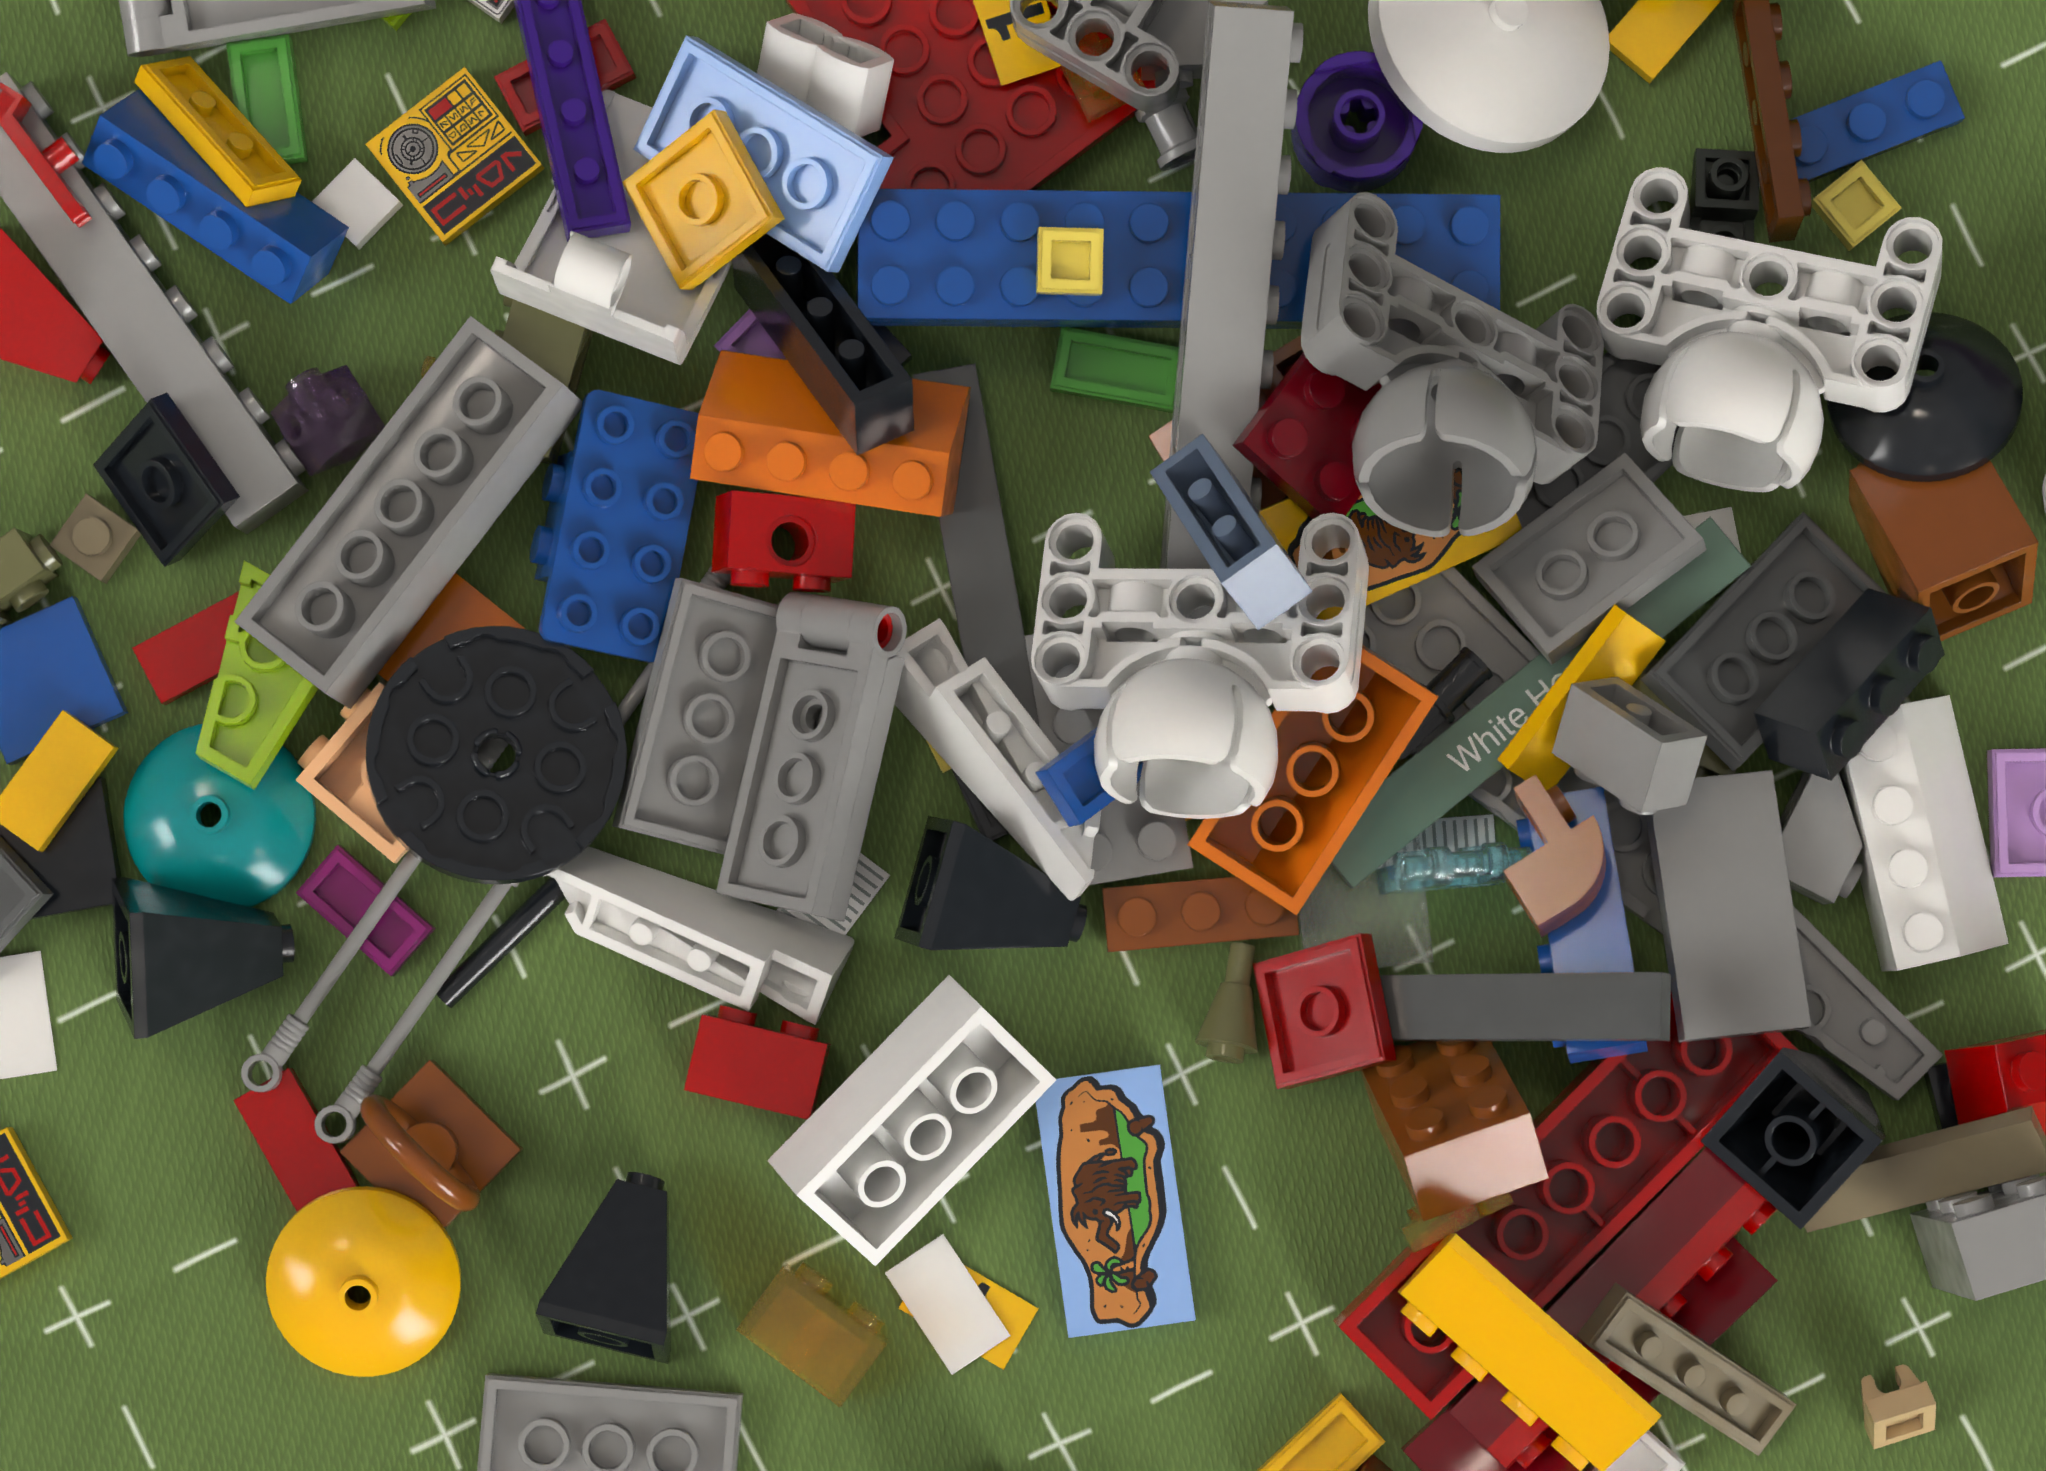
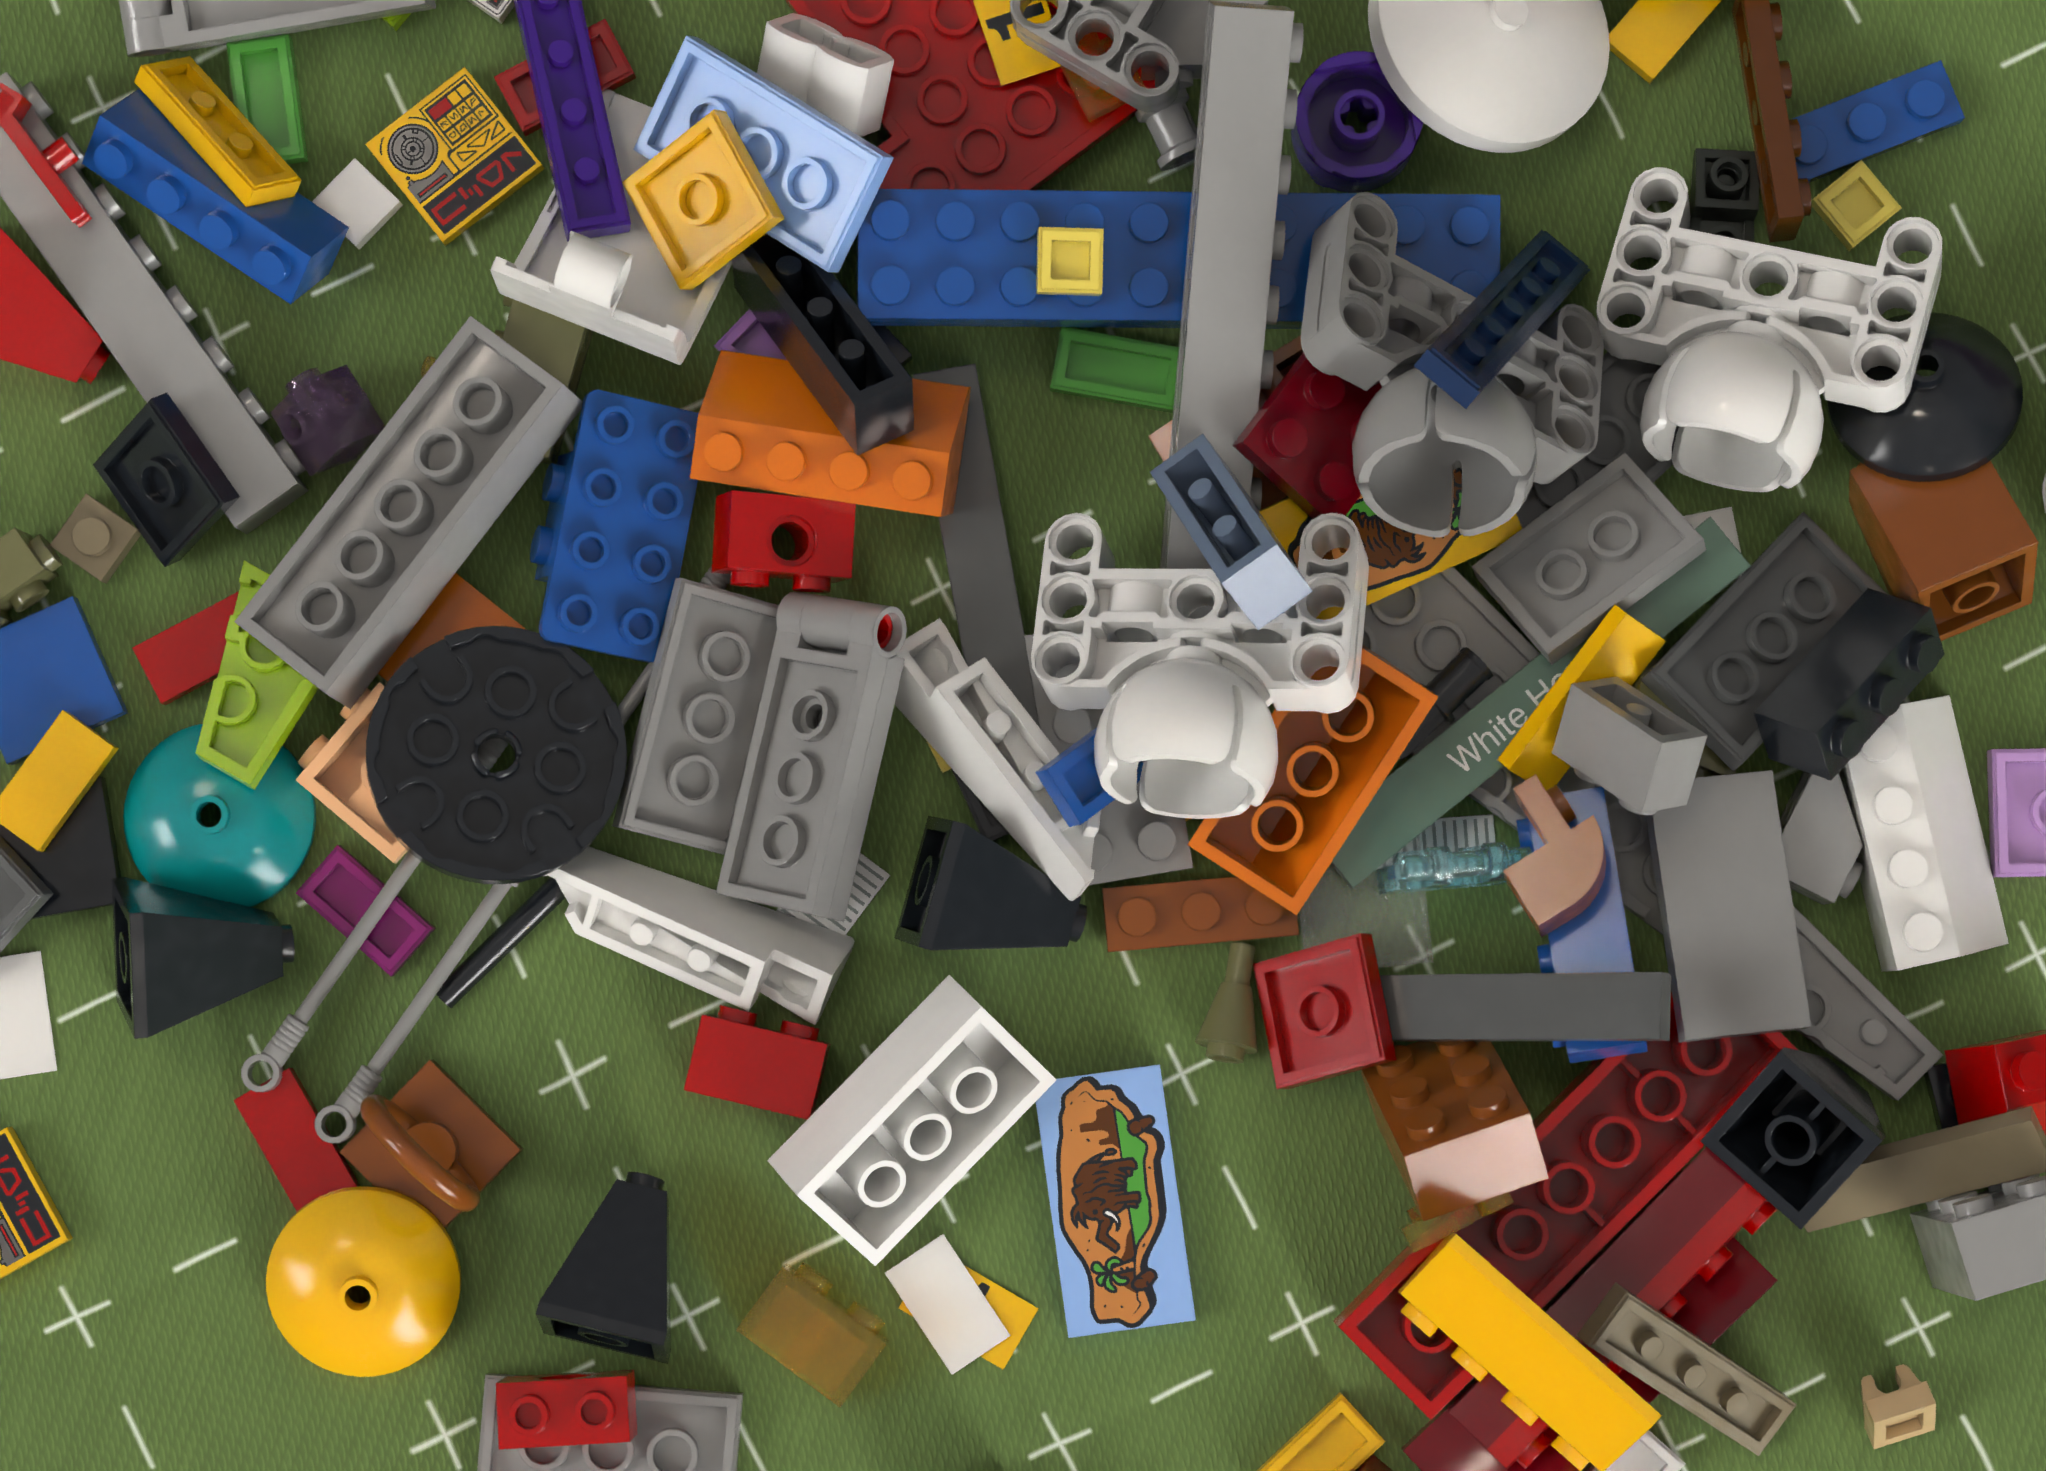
(566, 1409): none -> red brick
(1502, 318): none -> dark blue tile

